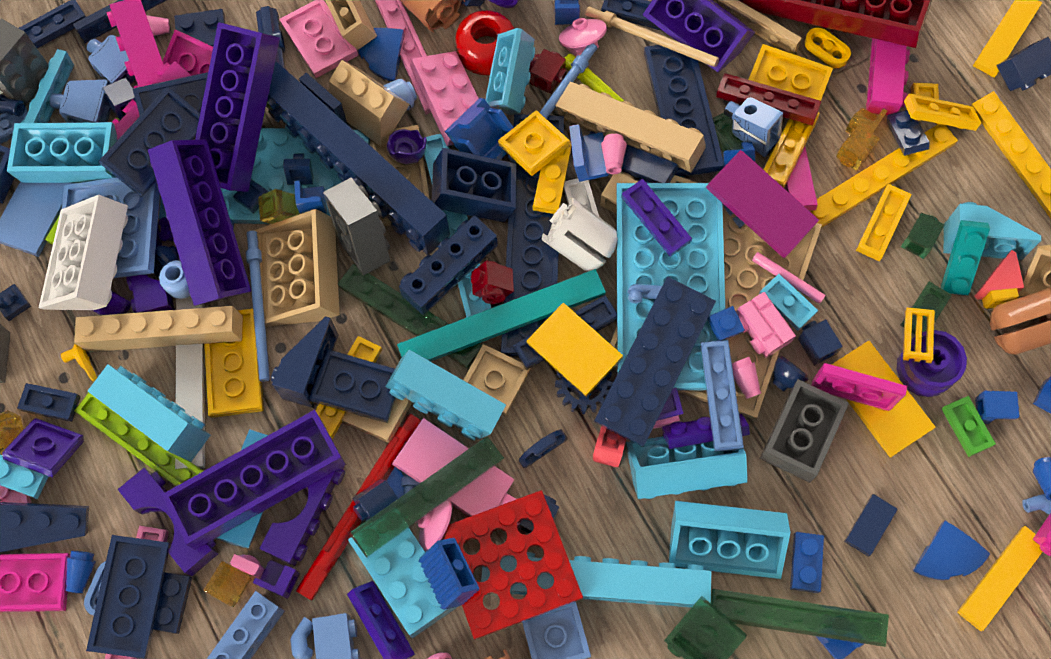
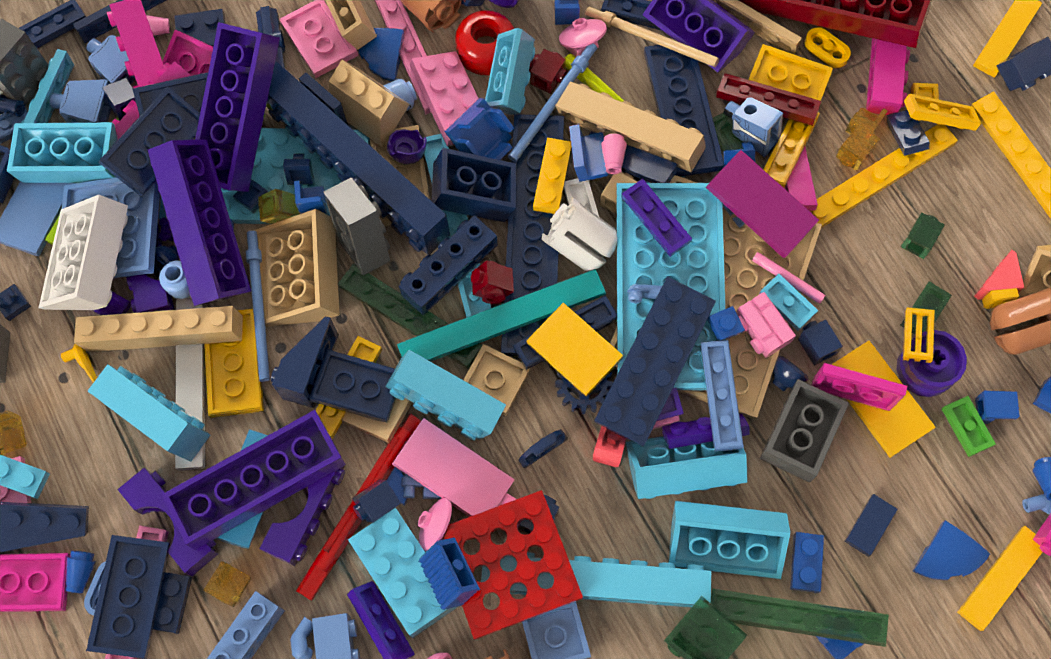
(43, 447): dark purple tile -> none
(48, 402): dark blue plate -> none
(135, 441): lime tile -> none
(248, 565): bright pink tile -> none
(278, 579): dark purple panel -> none
(426, 497): clear green plate -> none
(534, 143): yellow tile -> none
(746, 377): bright pink cone -> none
(883, 222): yellow plate -> none
(965, 257): teal plate -> none
(1003, 234): medium azure slope -> none

